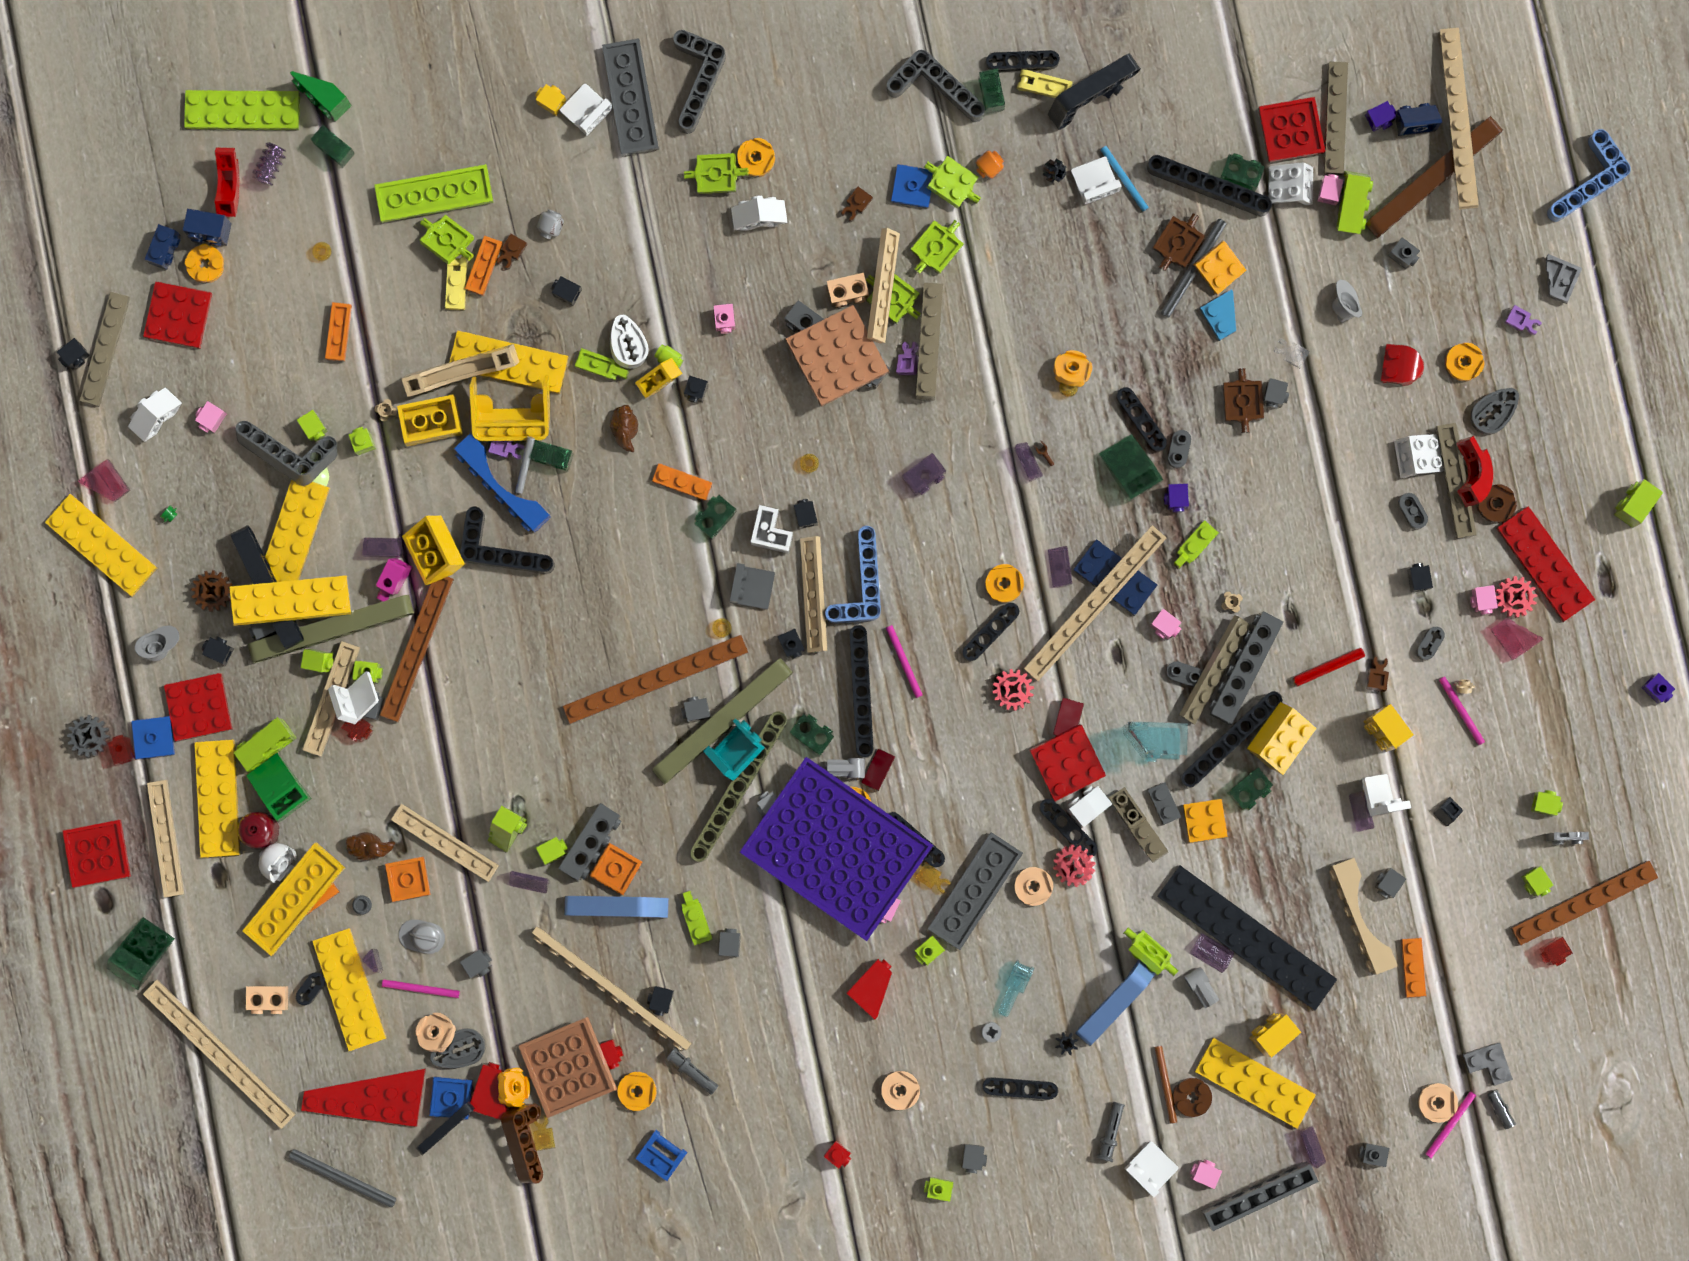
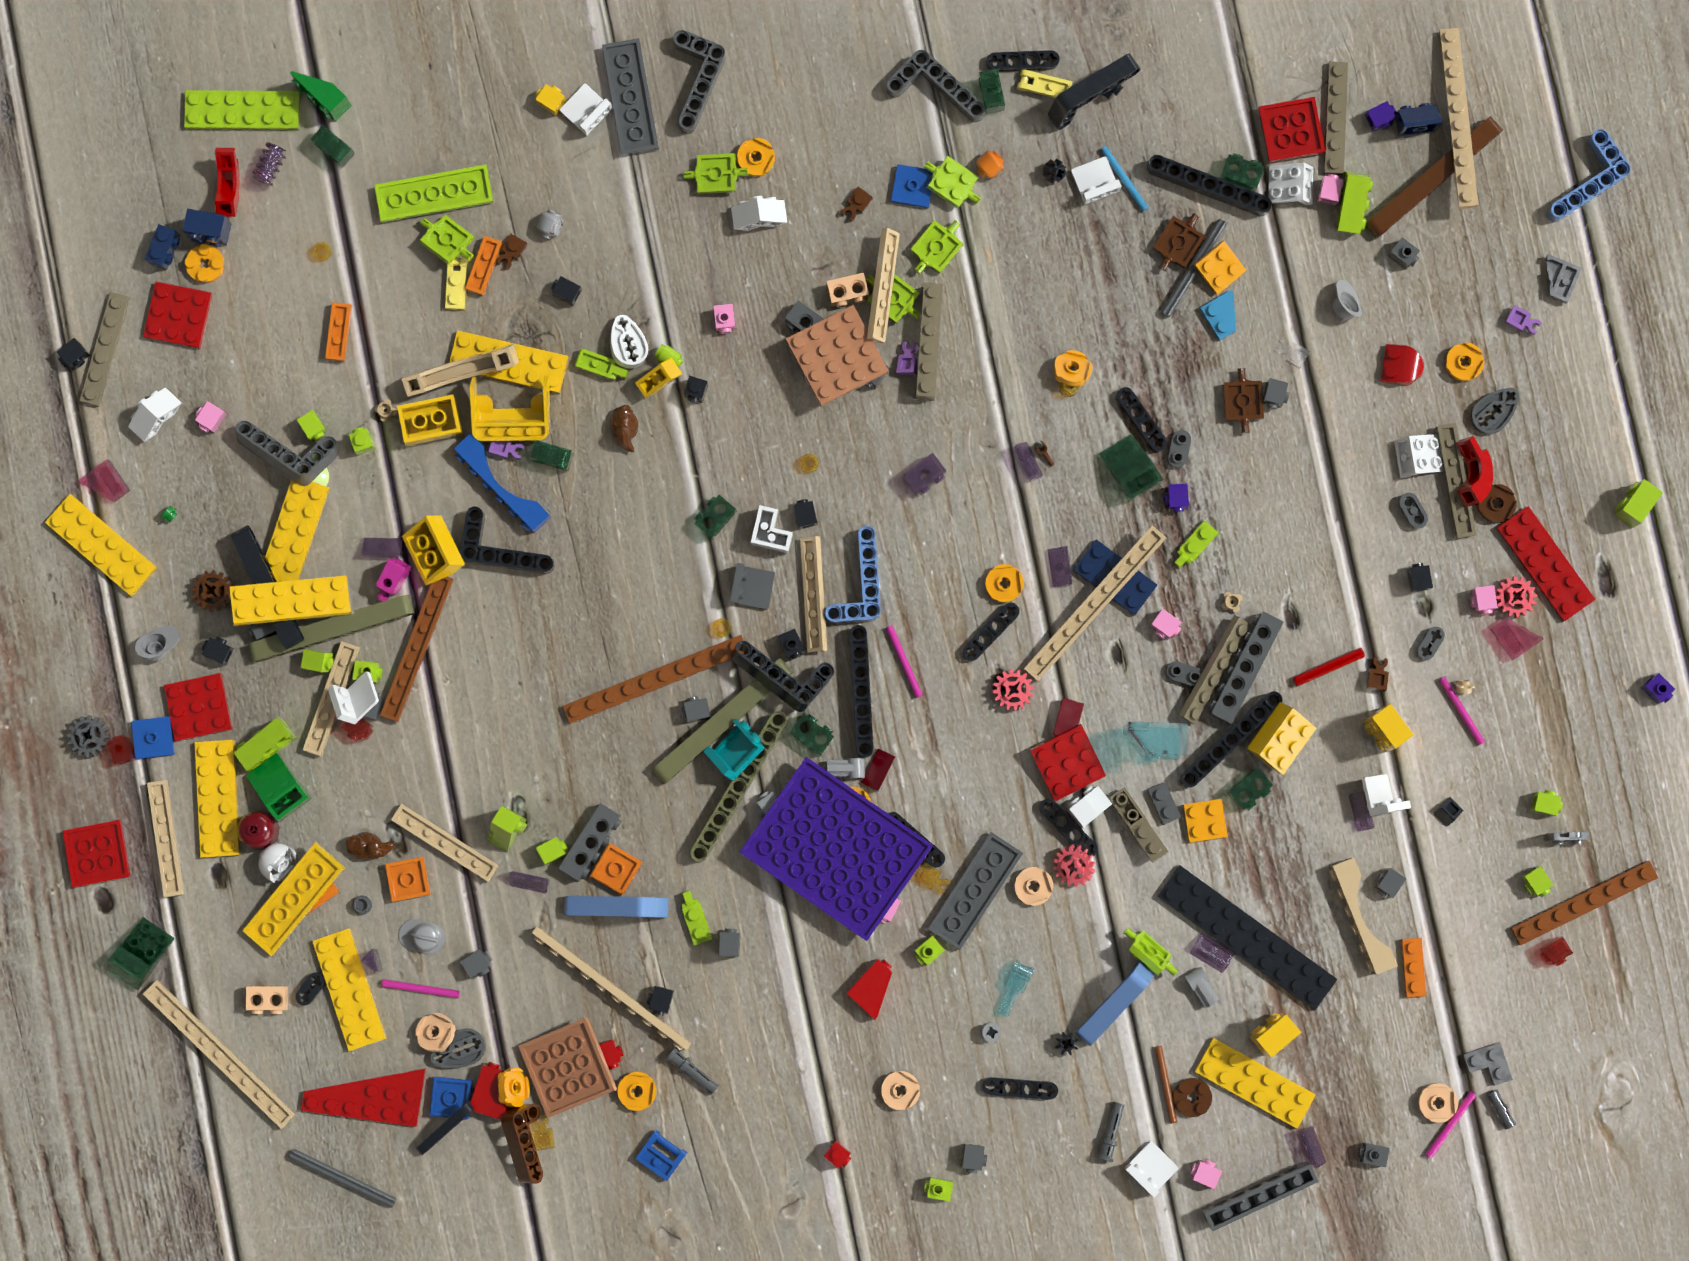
(524, 465): light grey bar -> none
(682, 482): orange plate -> none
(782, 678): none -> black beam

